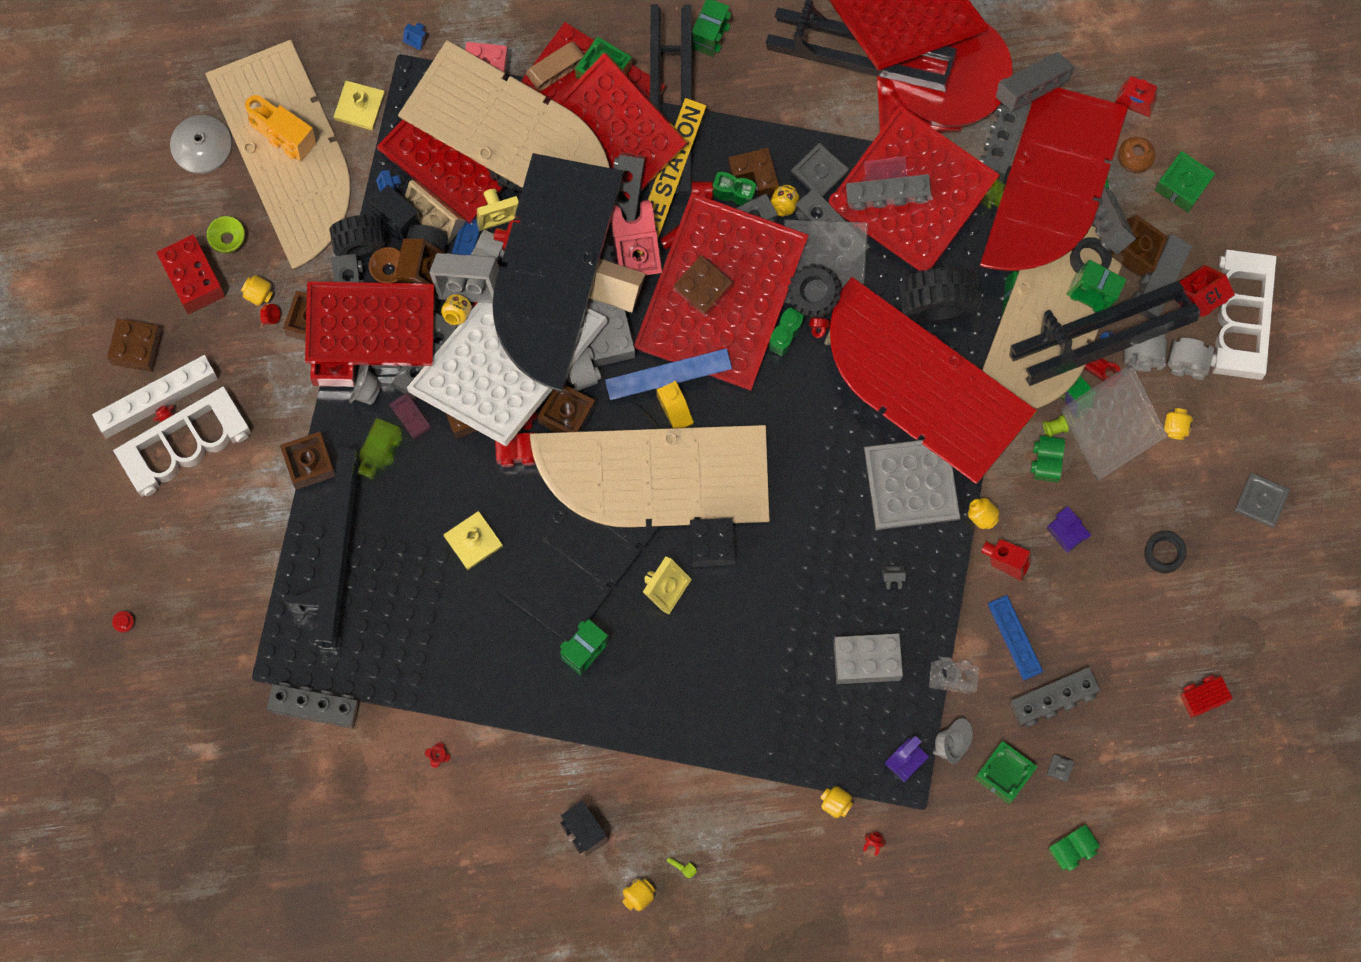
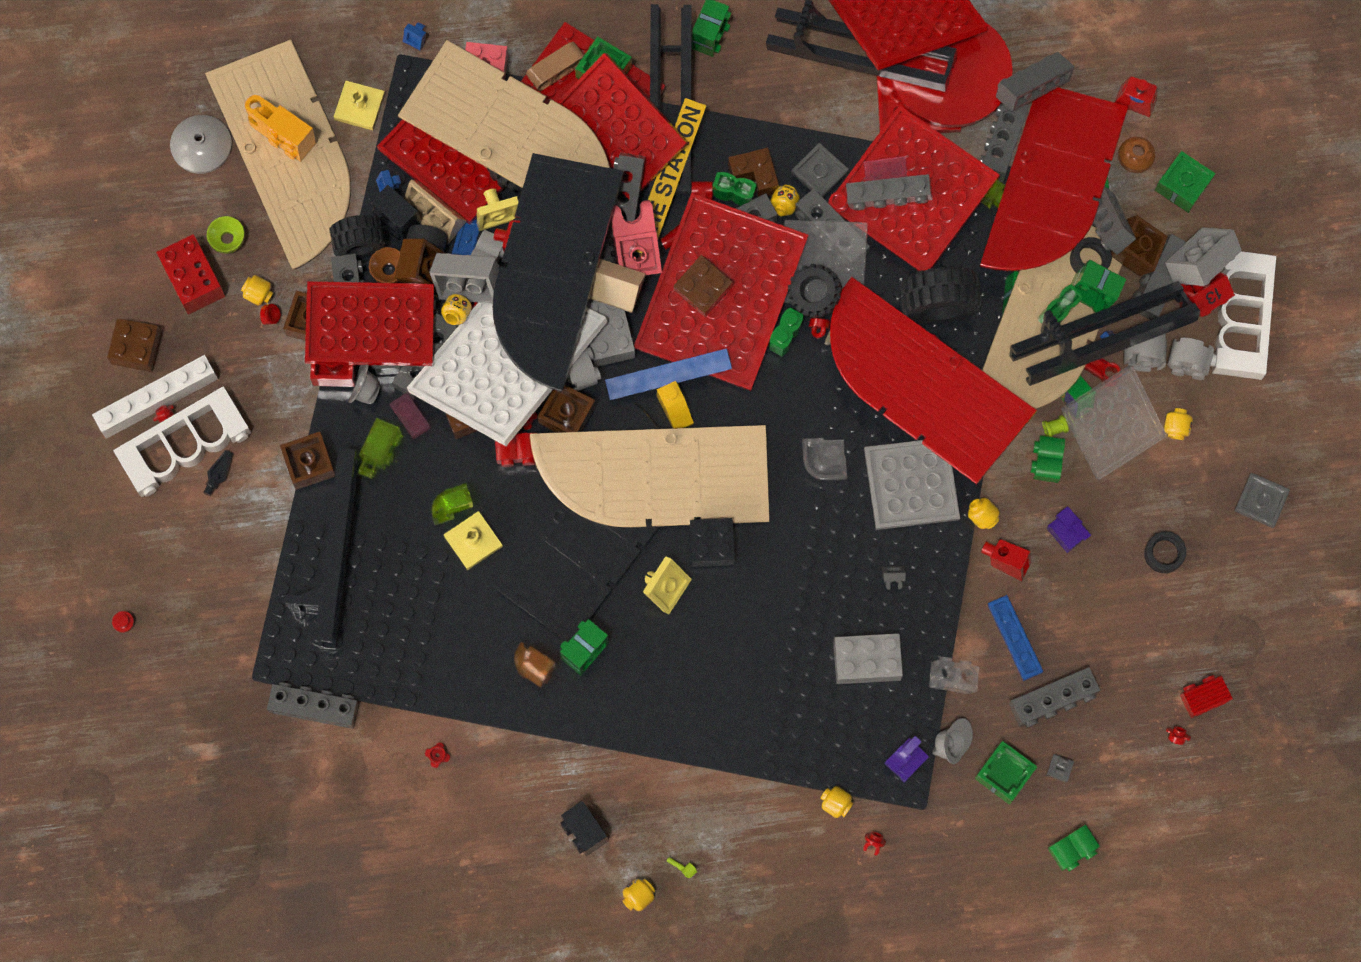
(218, 472): none -> black piece
(450, 502): none -> clear neon green brick
(533, 665): none -> clear orange brick
(824, 459): none -> clear brick
(1063, 303): none -> green brick
(1178, 735): none -> red plate
(1203, 256): none -> light grey brick

